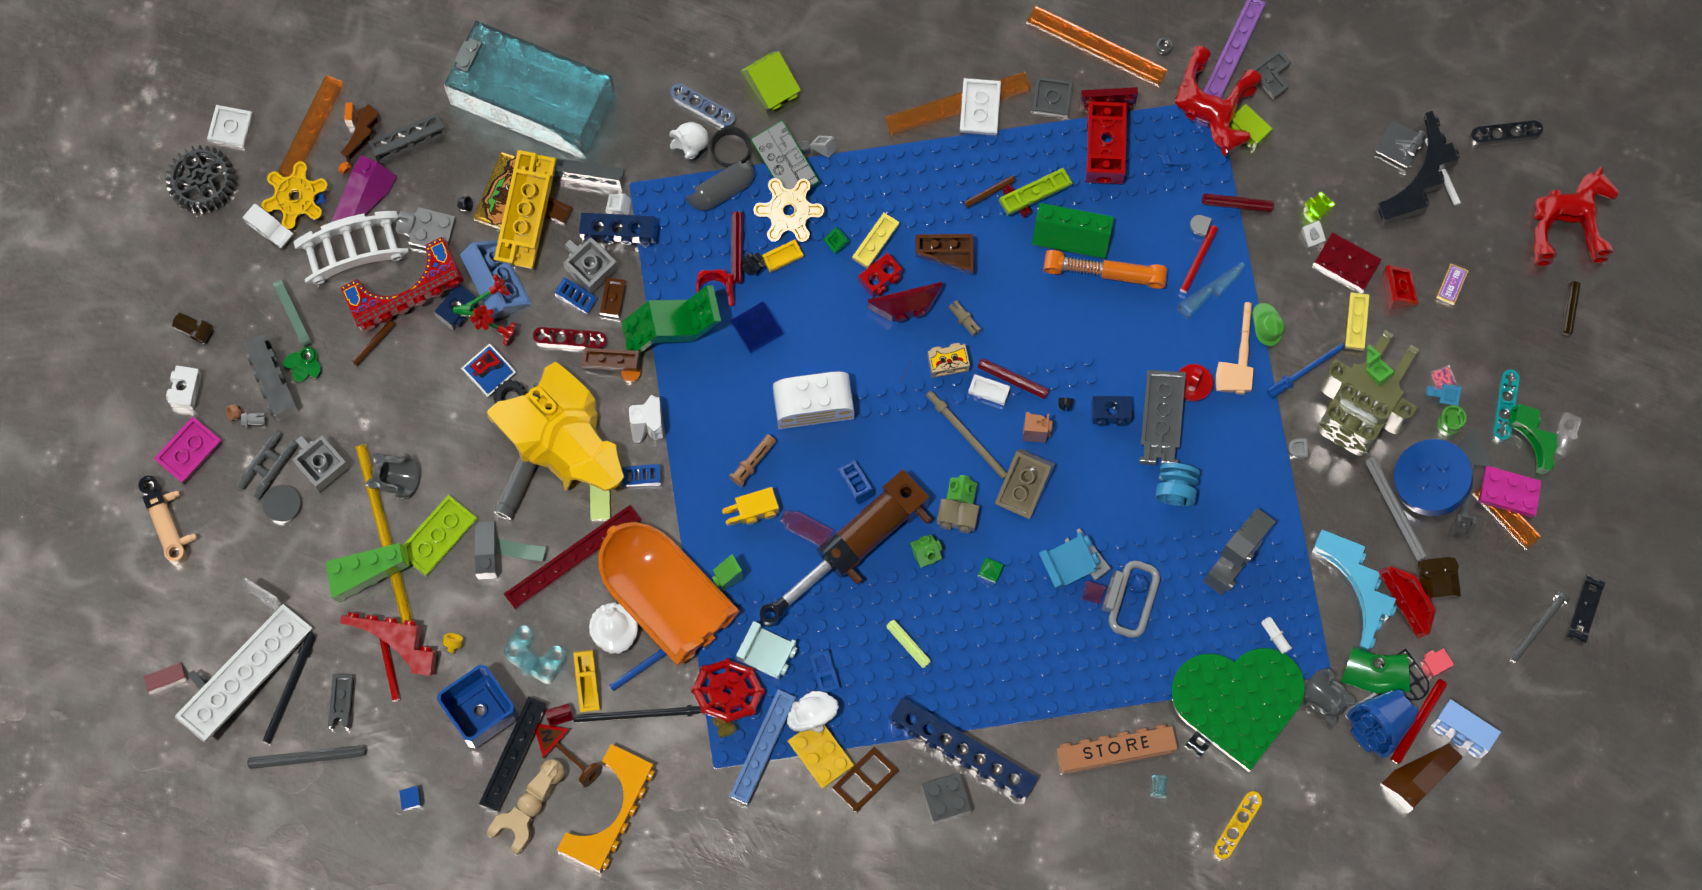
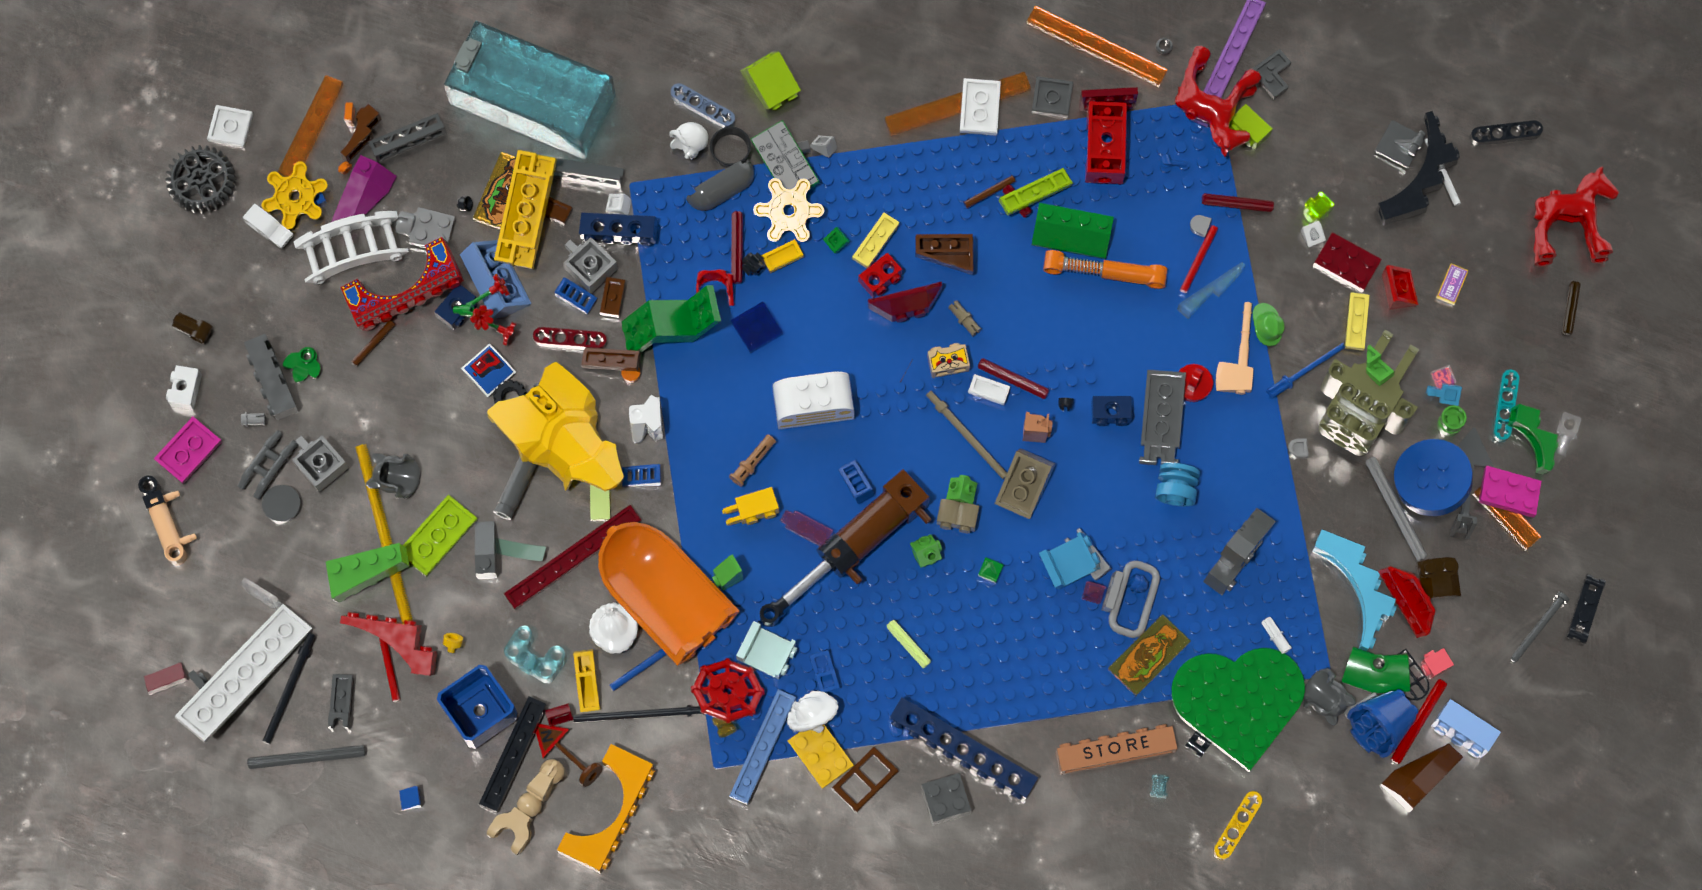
(233, 412): nougat hinge -> none
(292, 313): sand green beam -> none
(1149, 655): none -> clear yellow tile

